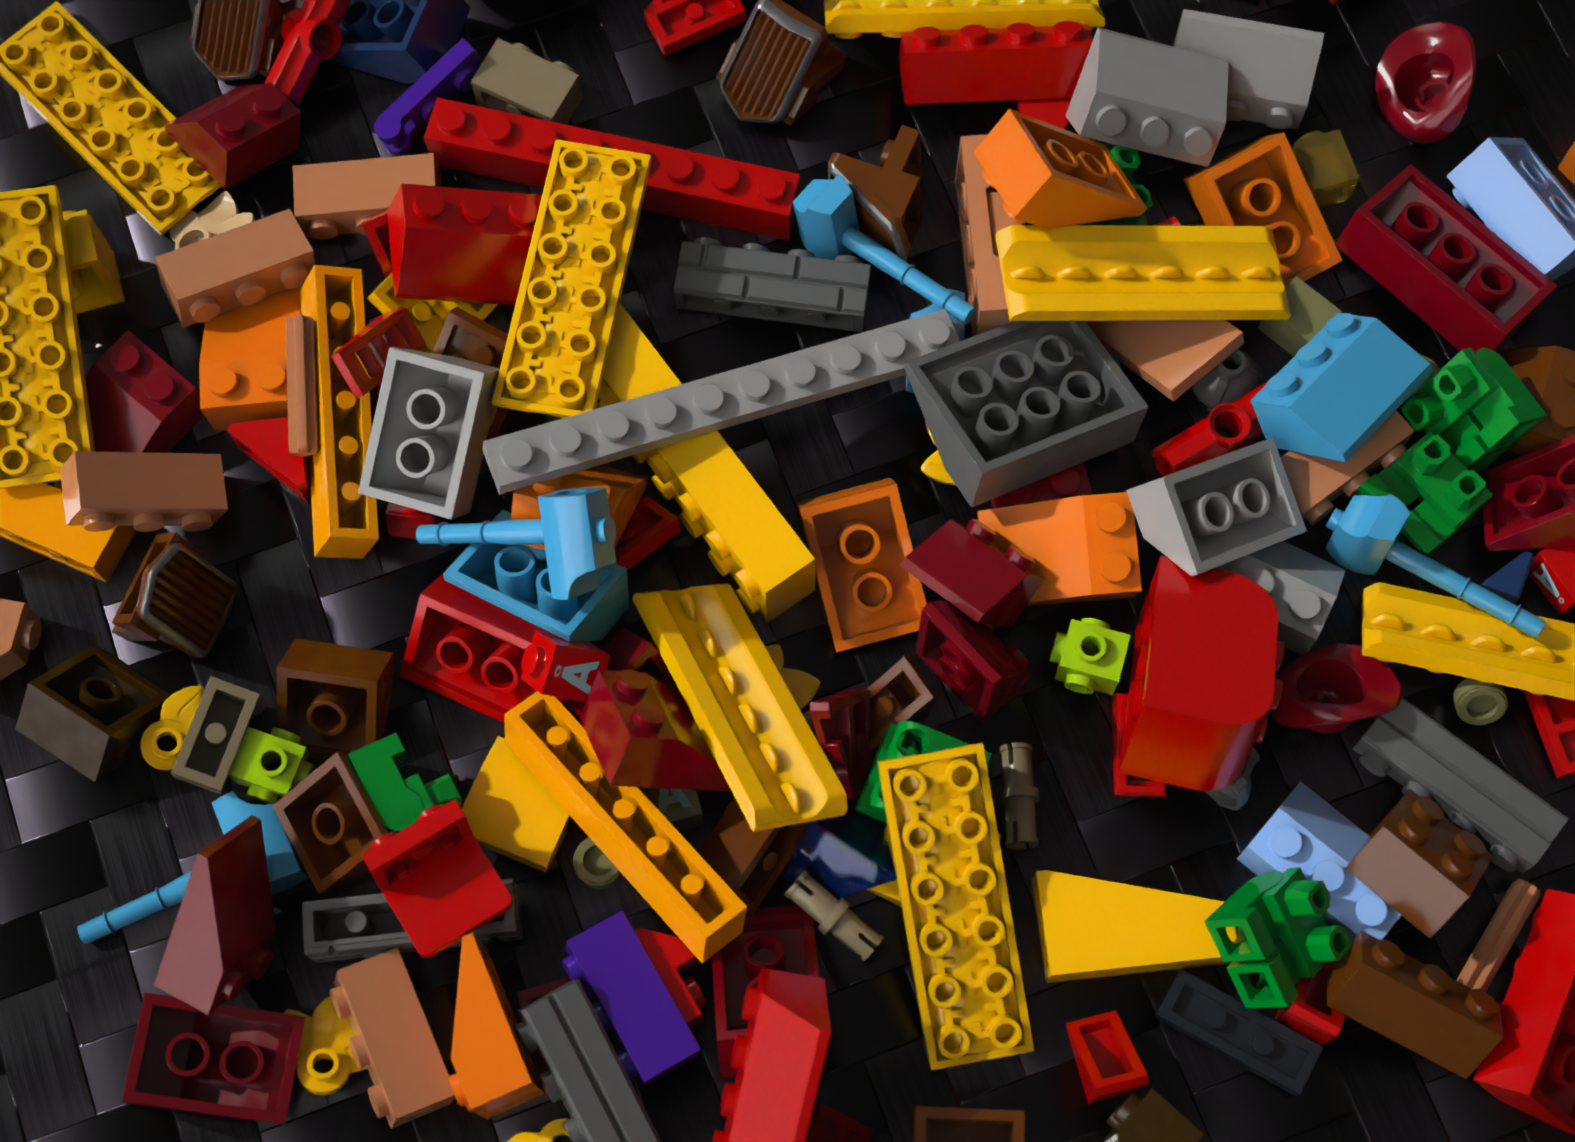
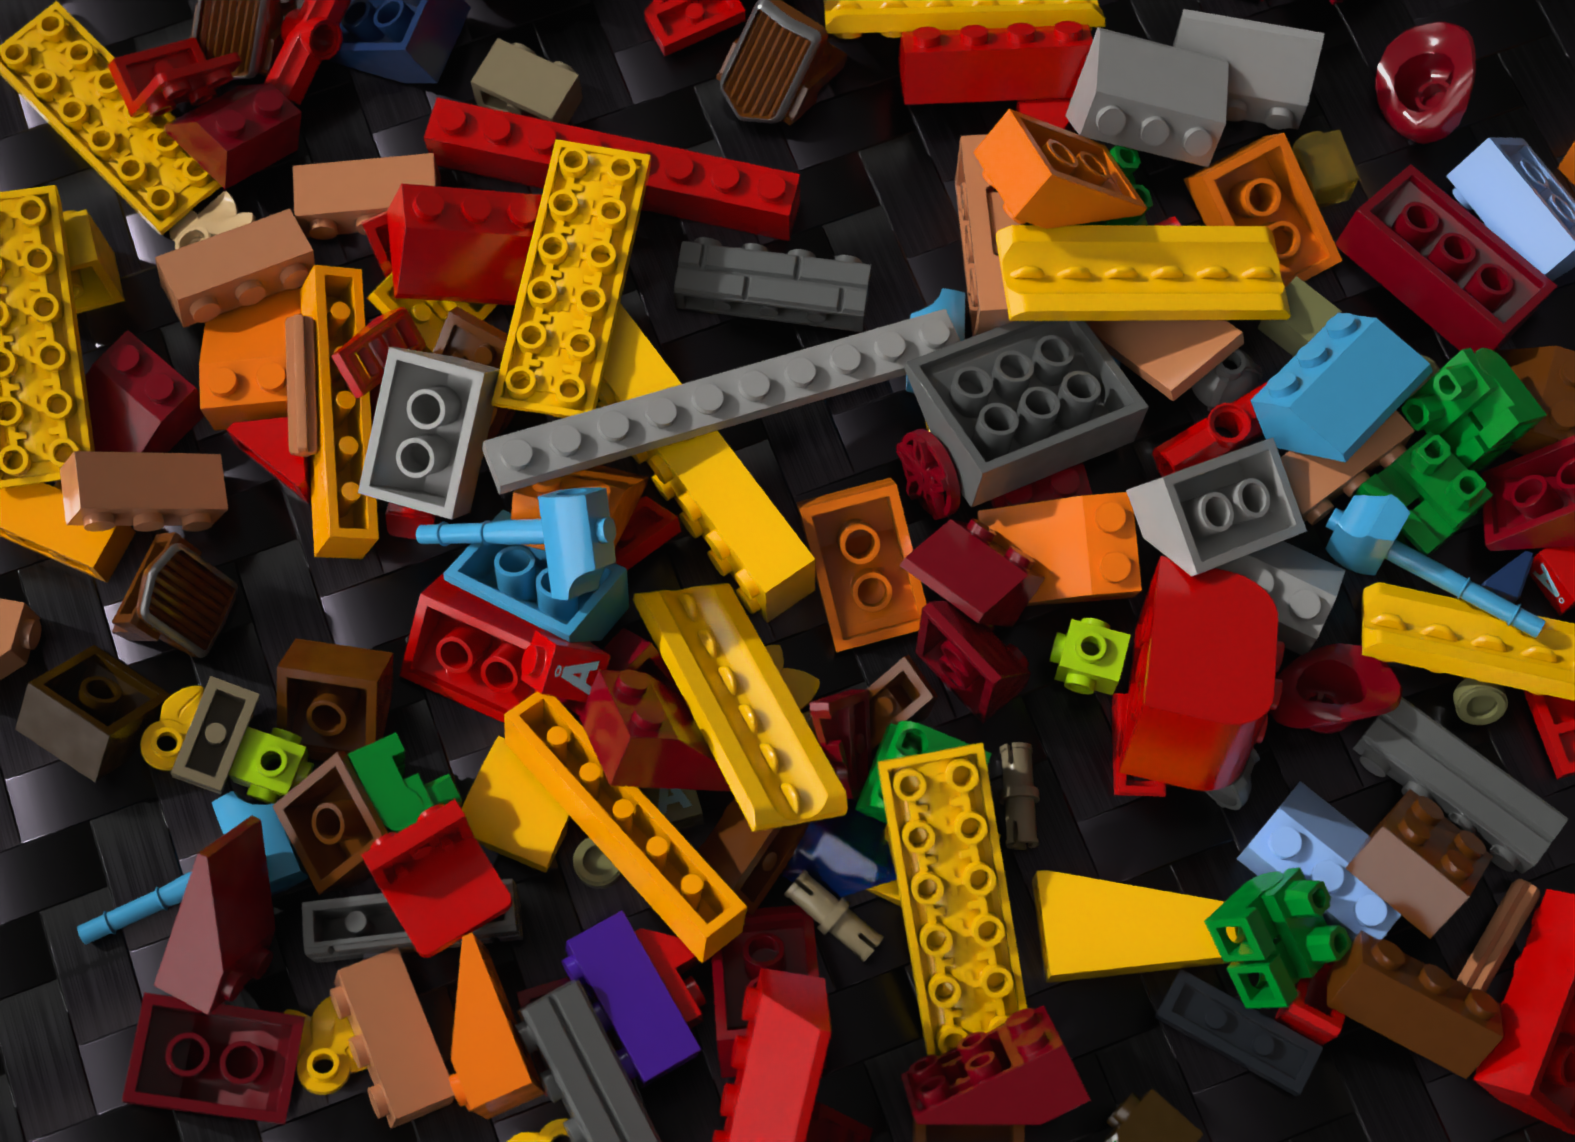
(170, 75): none -> red bracket
(414, 107): dark purple plate -> none
(831, 229): dark azure piece -> none
(887, 197): reddish brown piece -> none
(929, 473): none -> dark red wheel
(998, 1076): none -> dark red slope
(1105, 1057): red slope -> none

